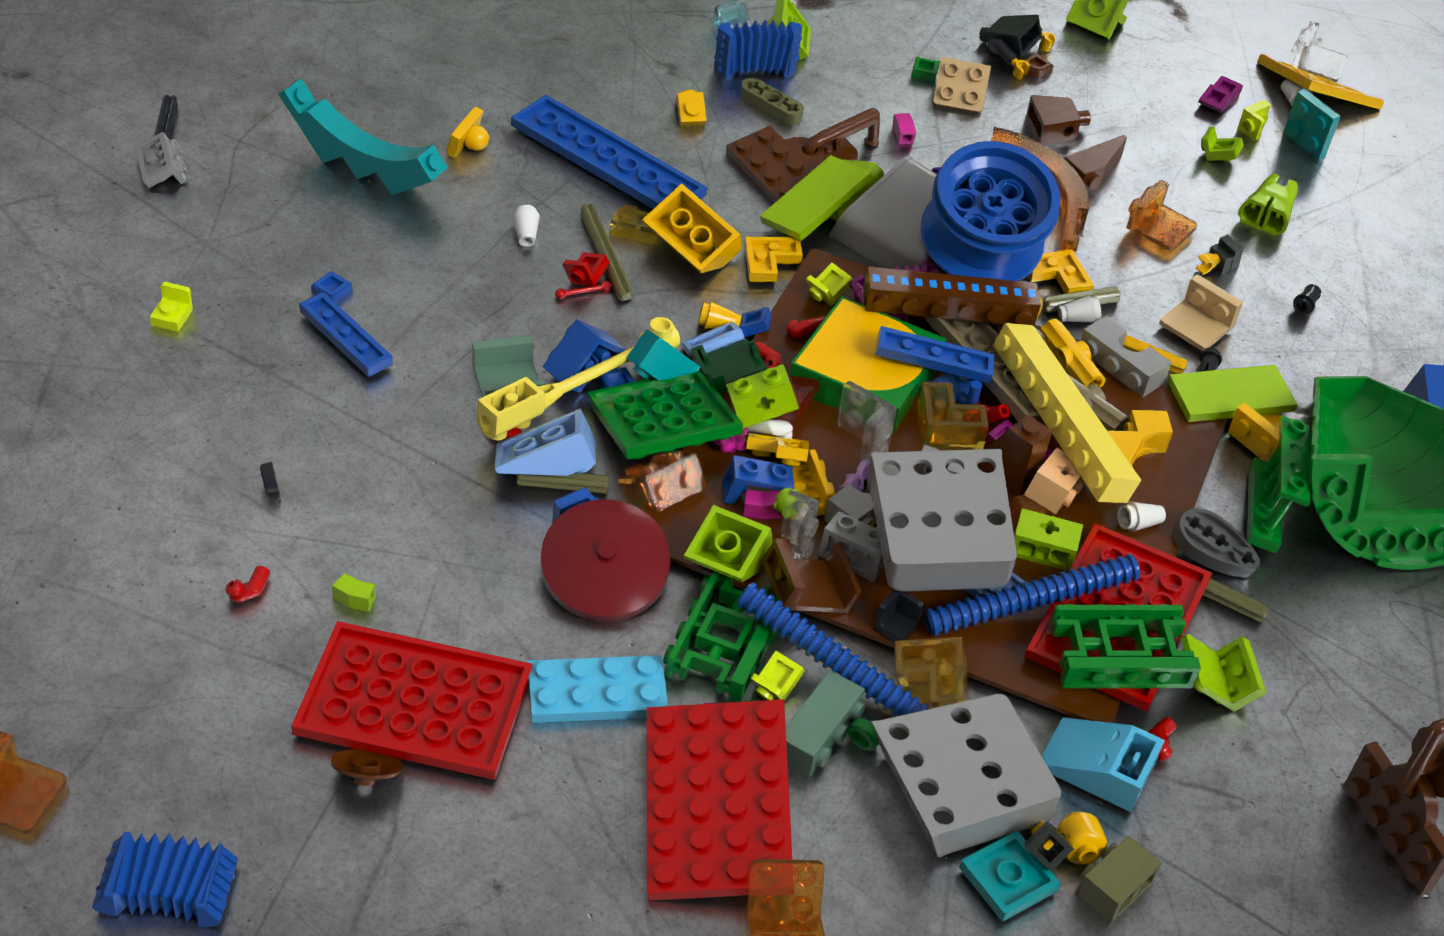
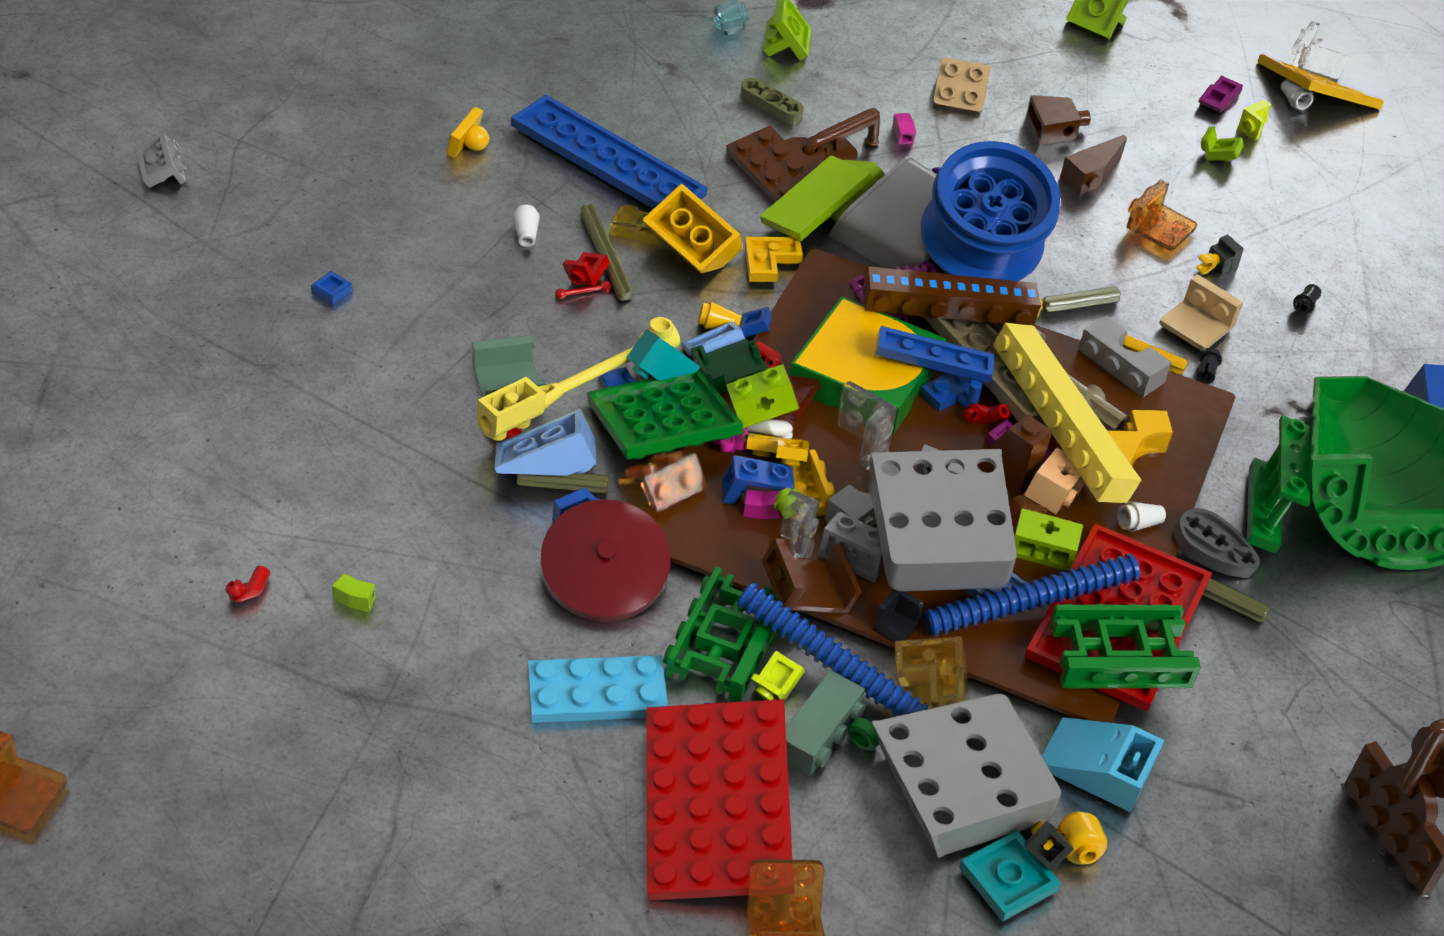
(166, 115): black axle -> none
(166, 878): blue piece -> none
(173, 307): neon yellow bracket -> none
(269, 478): black tile -> none
(336, 136): teal arch -> none
(346, 334): blue plate -> none
(365, 766): reddish brown dish -> none
(413, 700): red plate -> none
(579, 350): blue brick -> none
(690, 108): yellow bracket -> none
(730, 544): lime slope -> none
(757, 47): blue piece -> none
(803, 328): red arm -> none
(829, 284): neon yellow bracket -> none
(857, 480): lavender piece -> none
(925, 69): green tile -> none
(950, 424): clear yellow brick -> none
(1014, 37): black torso -> none
(1038, 66): reddish brown tile -> none
(1065, 269): yellow plate -> none
(1072, 189): clear orange arch -> none
(1072, 355): yellow piece -> none
(1080, 310): white cone -> none
(1118, 878): olive brick -> none
(1163, 730): red arm -> none
(1220, 392): lime tile -> none
(1228, 673): lime bracket -> none
(1256, 431): yellow bracket -> none
(1269, 206): lime piece -> none
(1311, 124): teal plate -> none

